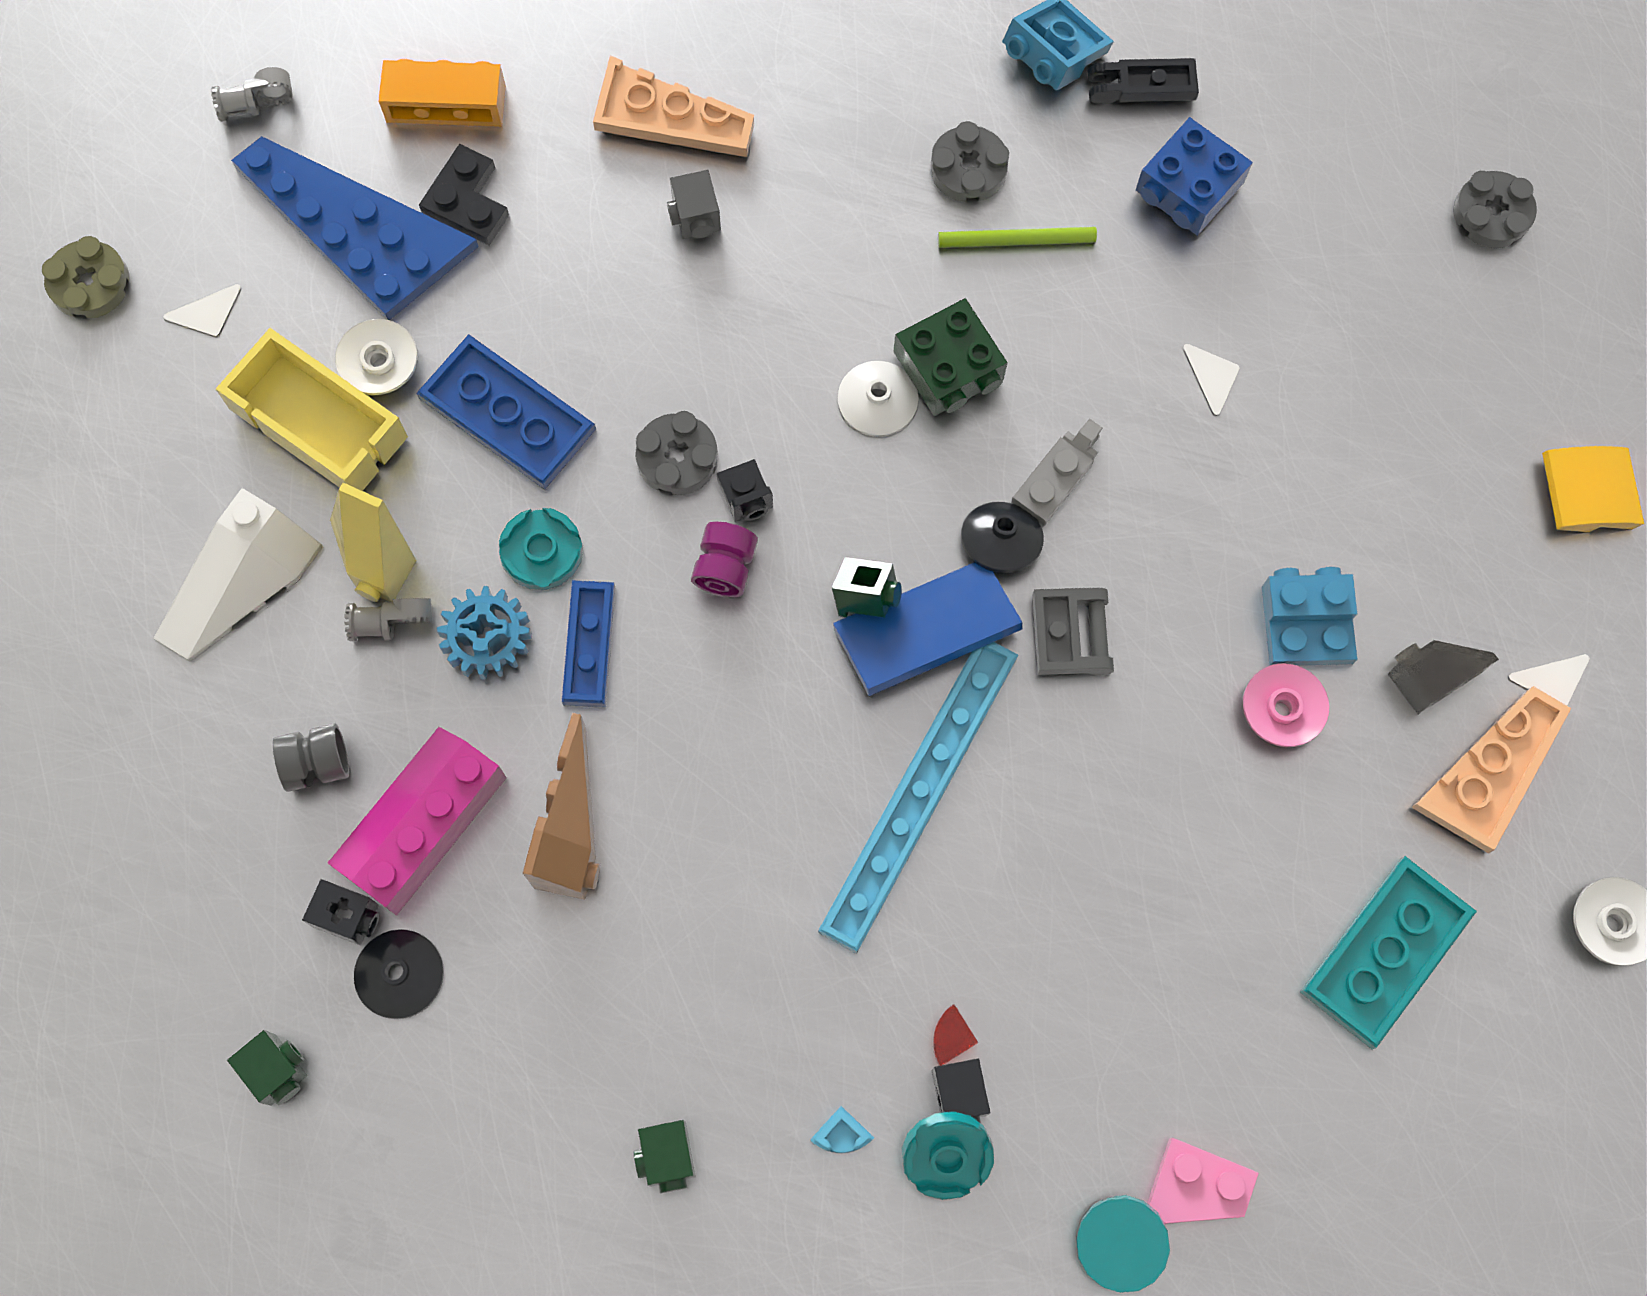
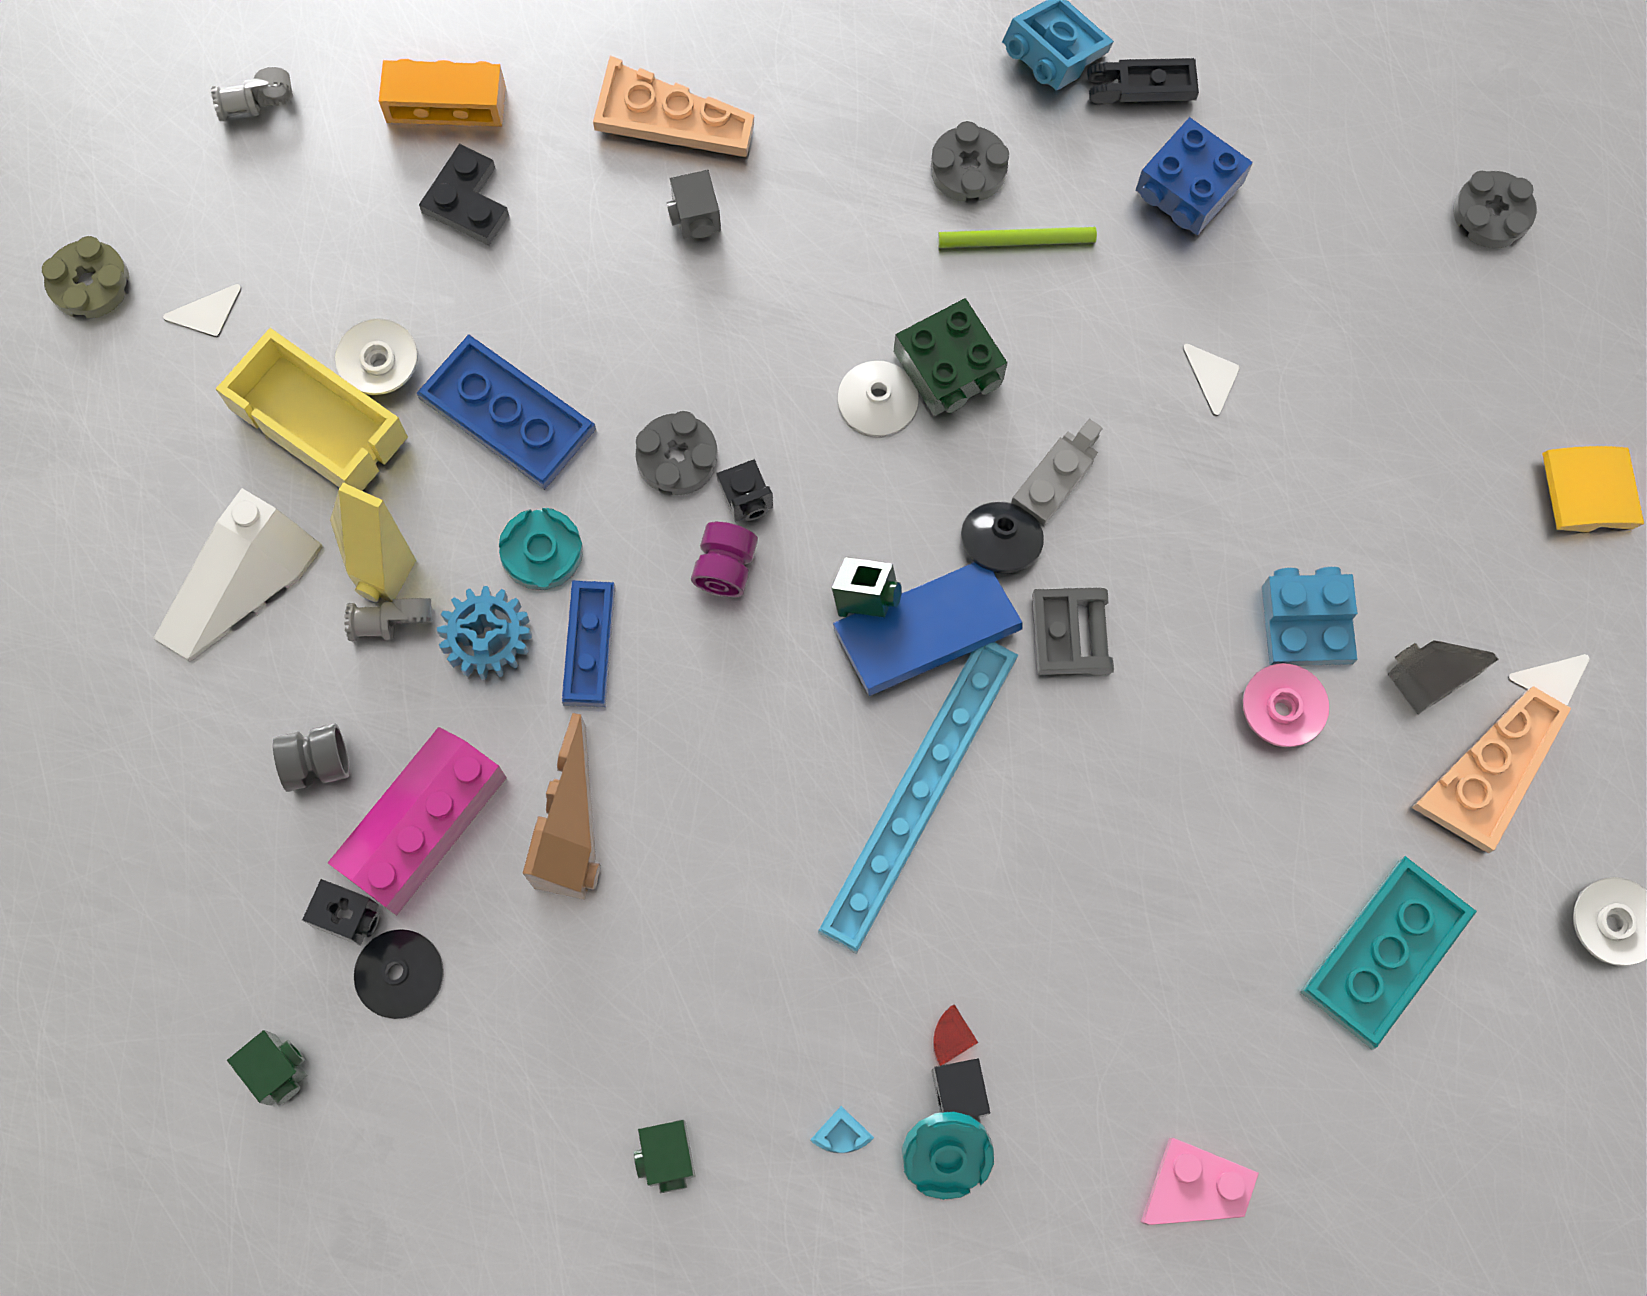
(368, 237): blue wing -> none
(1123, 1244): teal tile -> none

